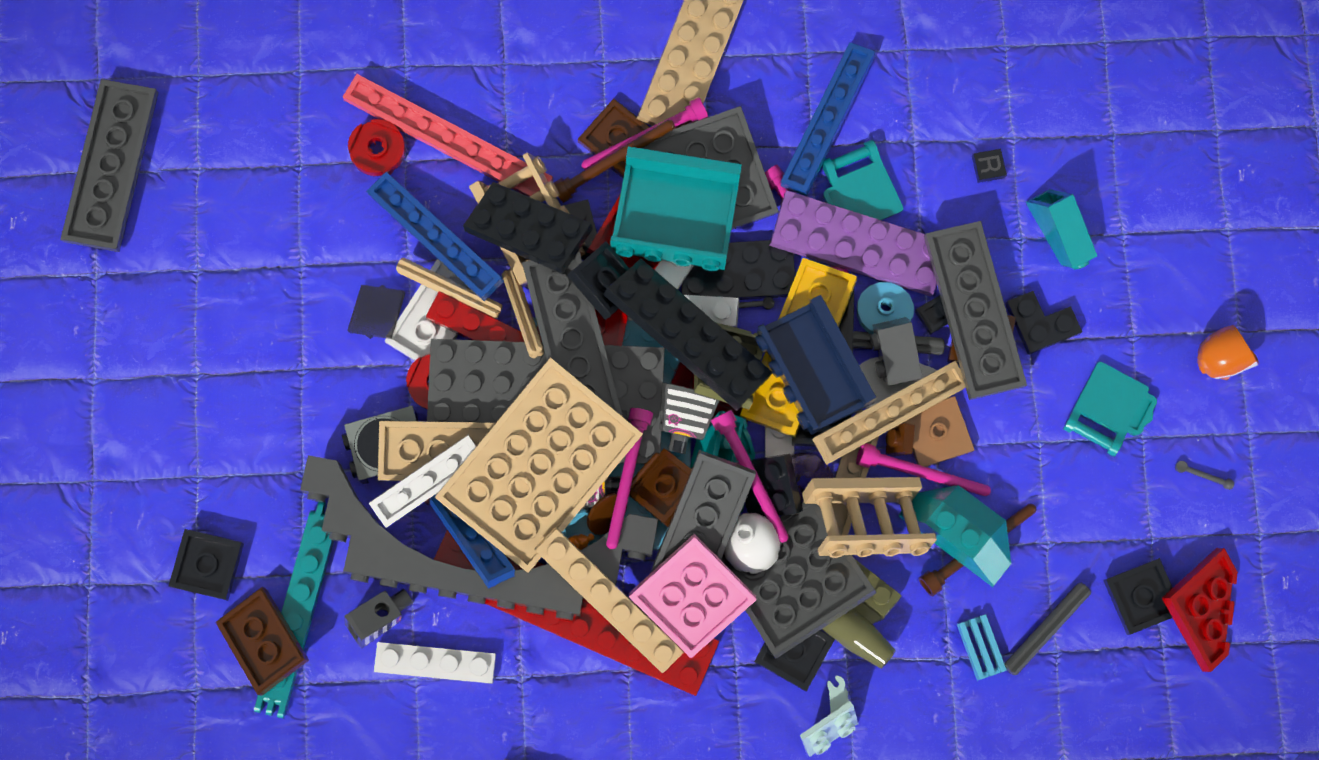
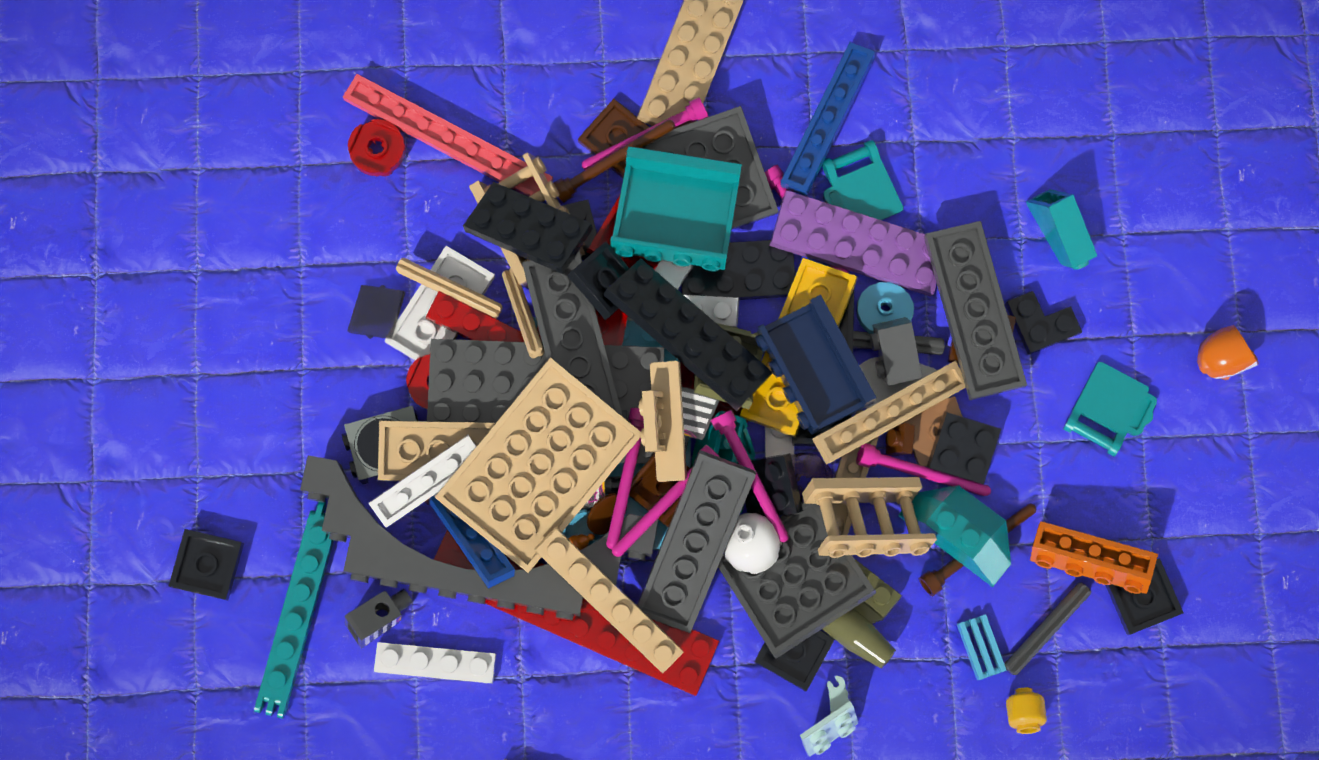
(109, 165): dark grey plate -> none
(262, 641): reddish brown tile -> none
(435, 236): blue plate -> none
(654, 513): none -> dark pink piece
(664, 421): none -> tan bracket
(692, 596): bright pink plate -> none
(767, 302): dark grey hinge -> none
(932, 315): black tile -> none
(963, 447): none -> black plate
(989, 165): black tile -> none
(1026, 711): none -> yellow head
(1093, 557): none -> orange brick
(1182, 466): dark grey hinge -> none
(1204, 608): red plate -> none

